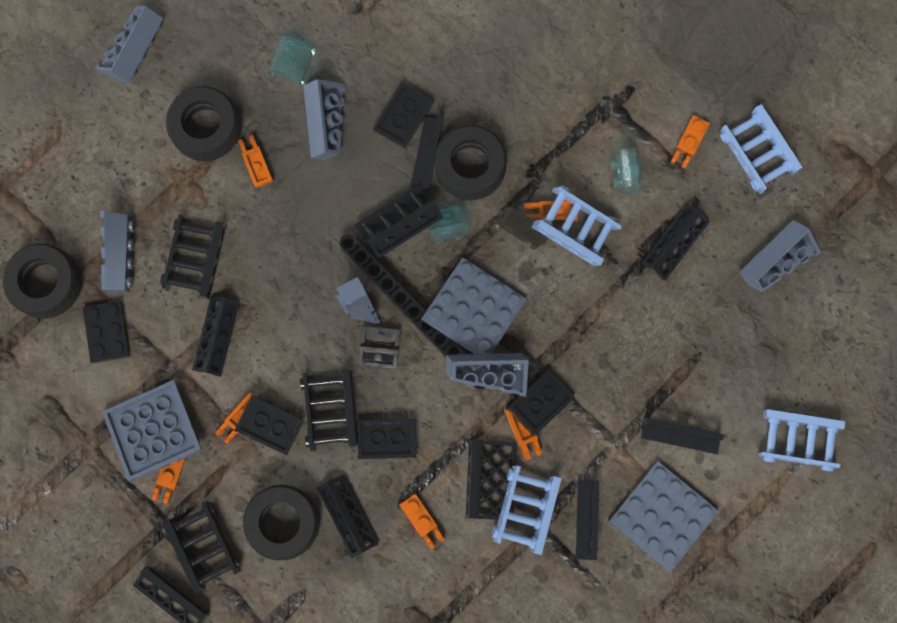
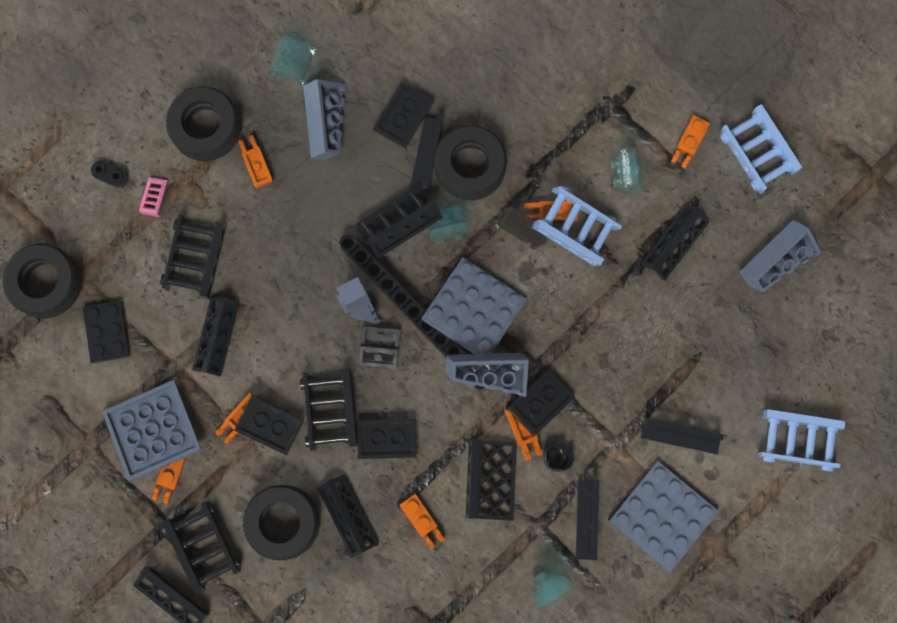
(108, 174): none -> black plate
(116, 252): sand blue wedge -> none
(131, 45): sand blue wedge -> none
(160, 198): none -> bright pink slope
(545, 504): light blue fence -> none
(549, 588): none -> clear light blue brick
(558, 457): none -> black hair

